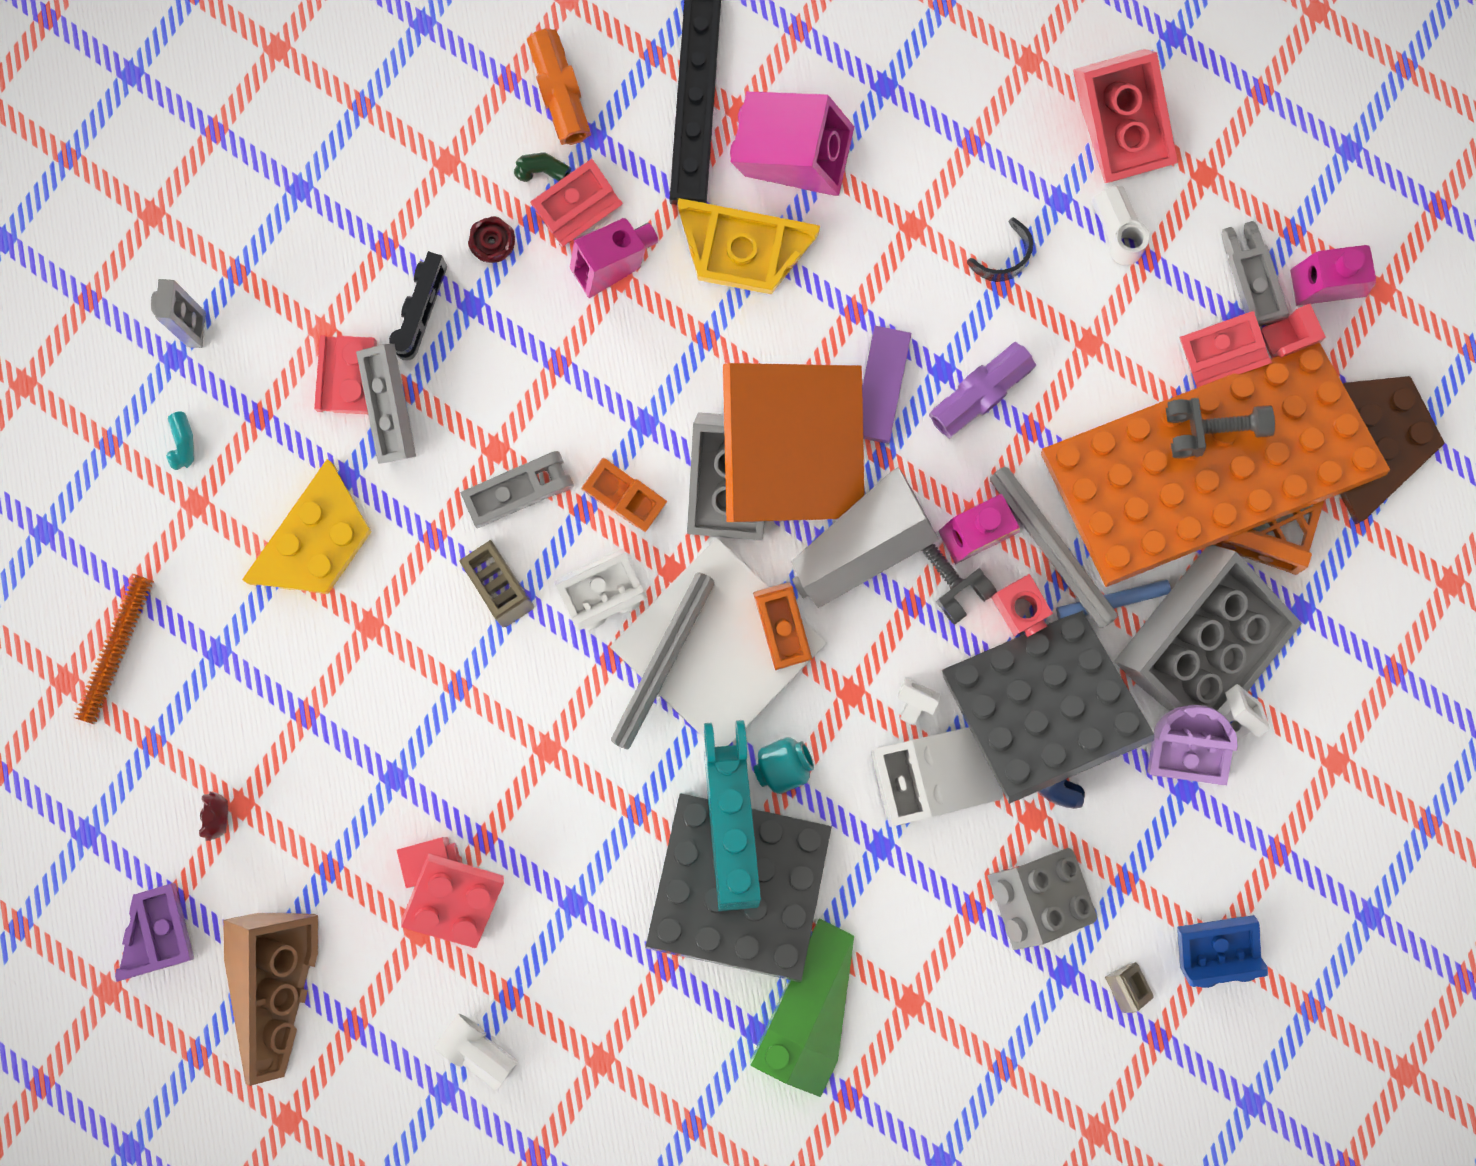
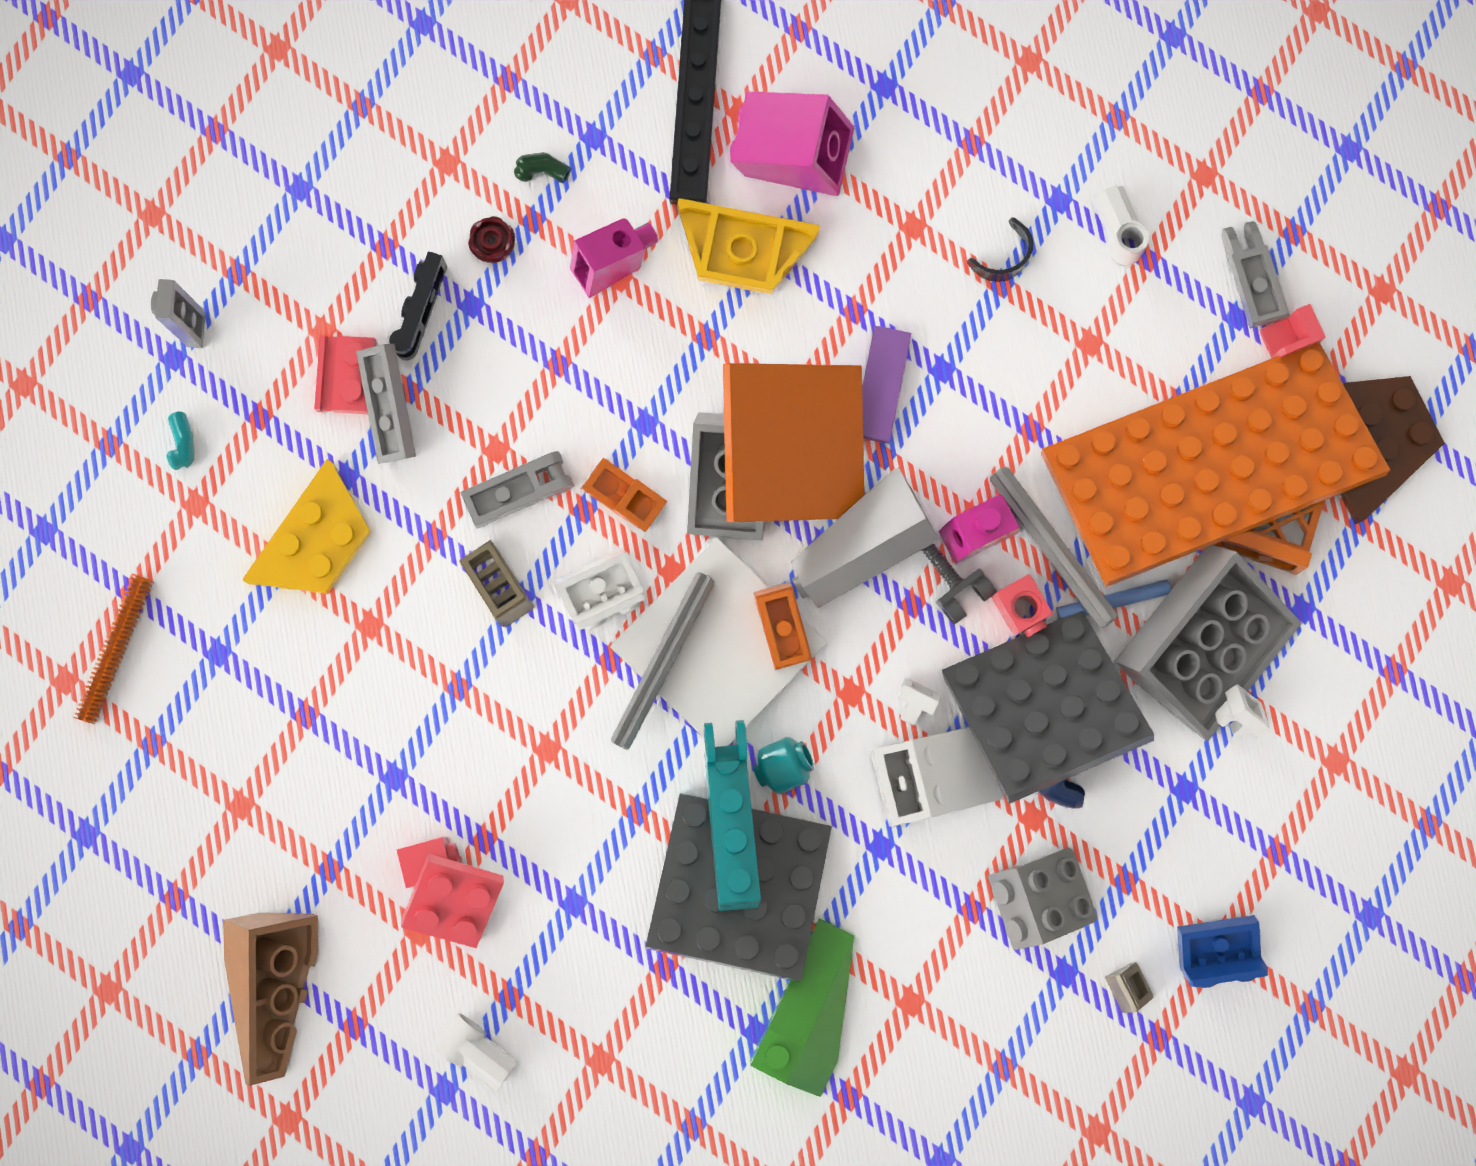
(155, 933): medium lavender wing -> none
(213, 816): dark red plate -> none
(558, 86): orange piece -> none
(576, 202): coral plate -> none
(982, 390): medium lavender piece -> none
(1126, 114): coral slope -> none
(1184, 446): dark grey bar -> none
(1193, 745): lavender slope -> none
(1225, 349): coral plate -> none
(1339, 273): dark pink torso -> none

